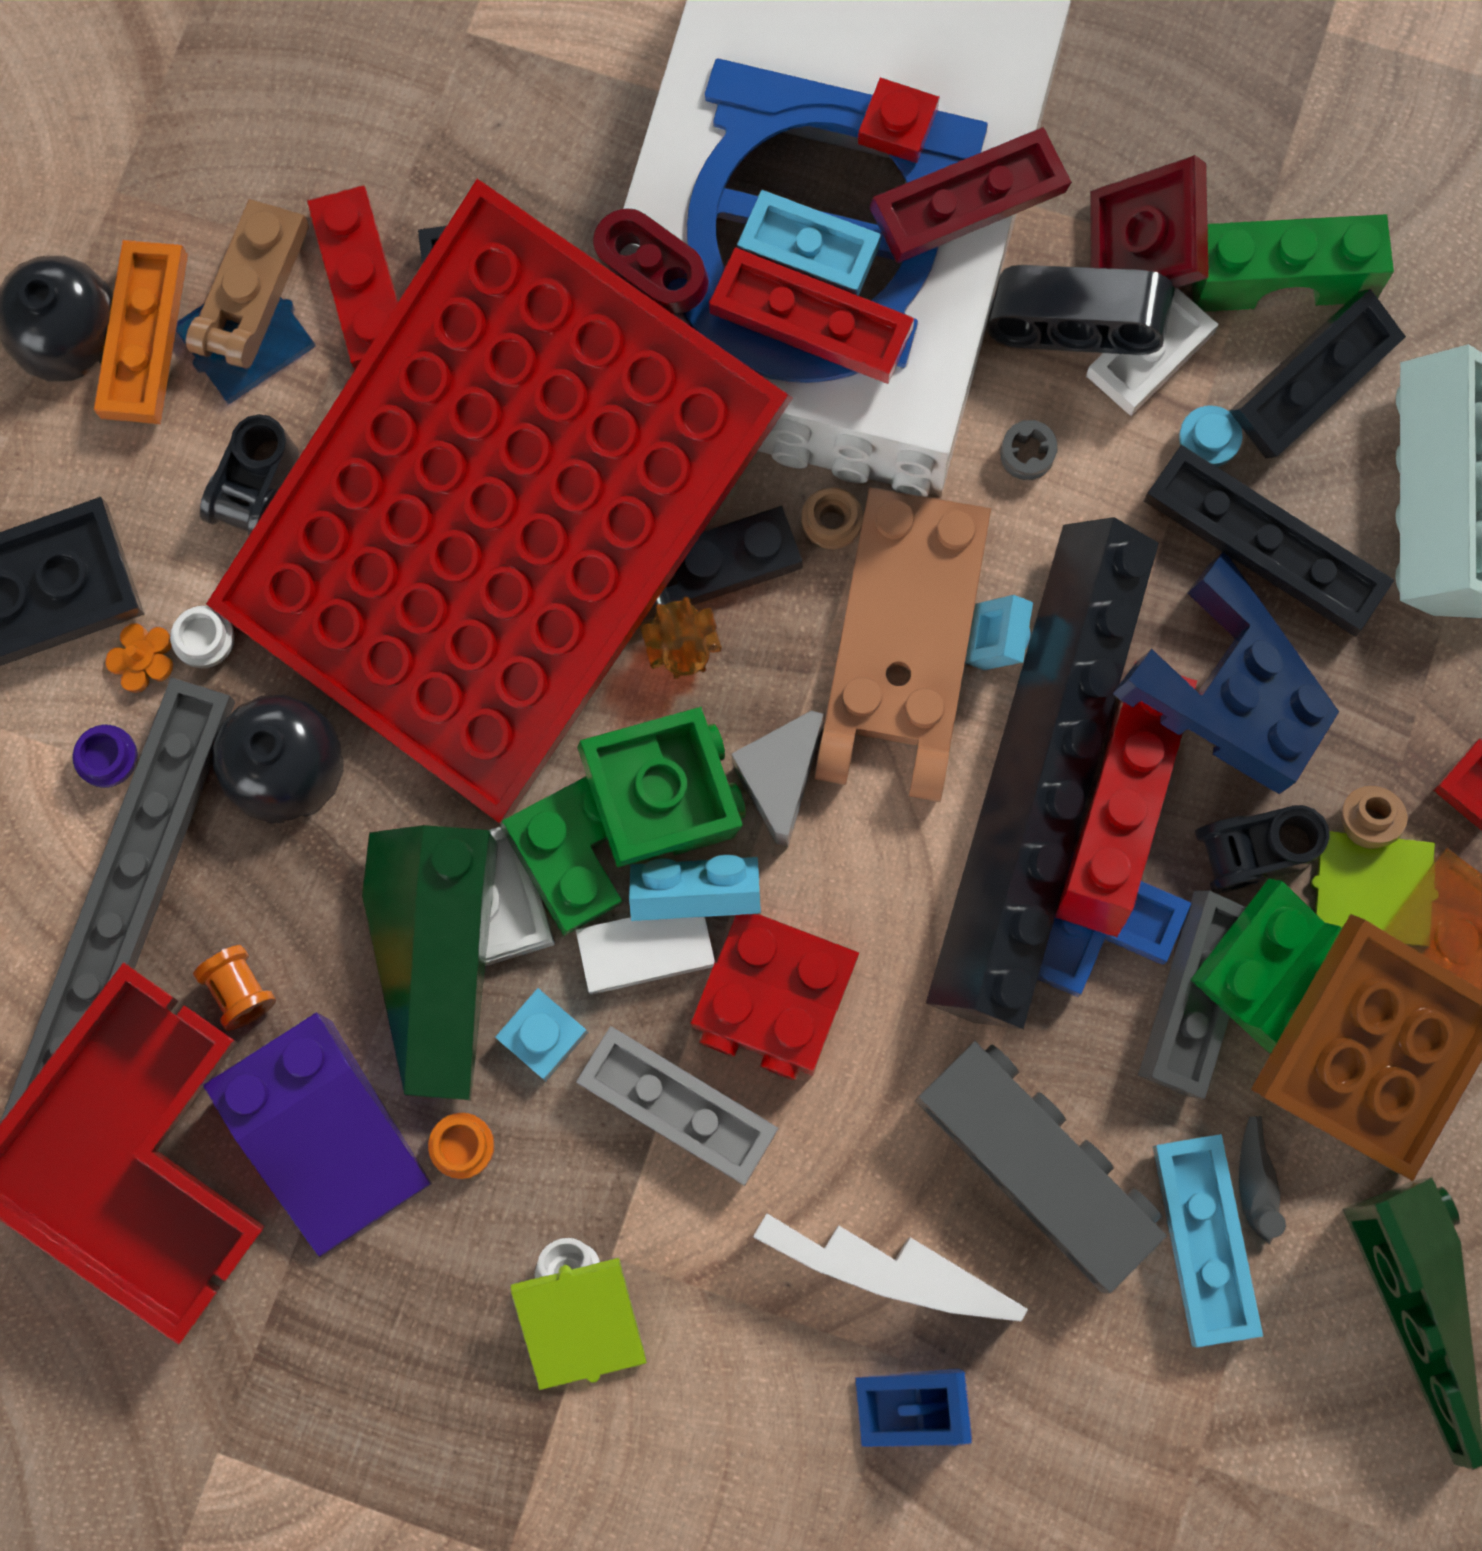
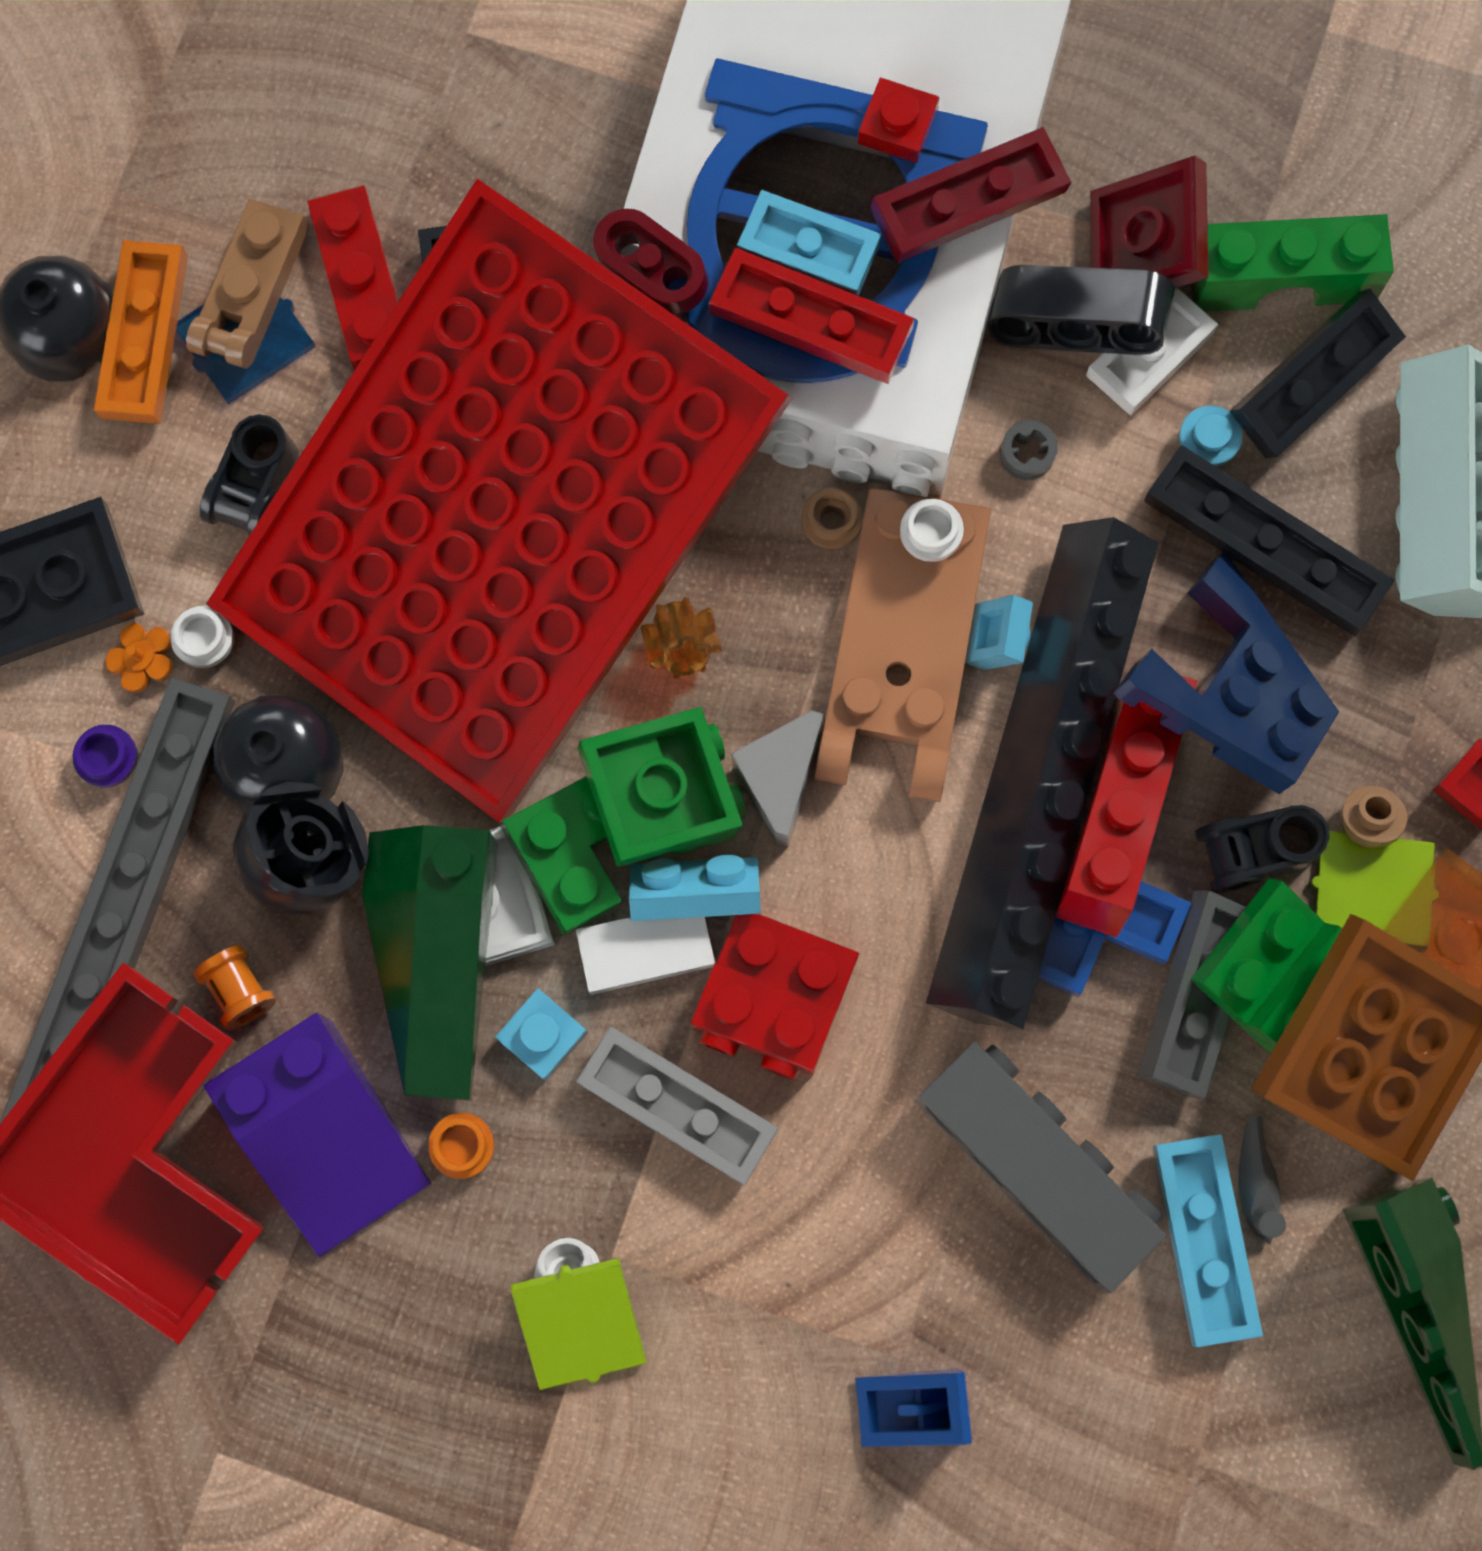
(299, 849): none -> black cylinder
(734, 558): black plate -> none
(913, 1277): white slope -> none
(931, 530): none -> white plate

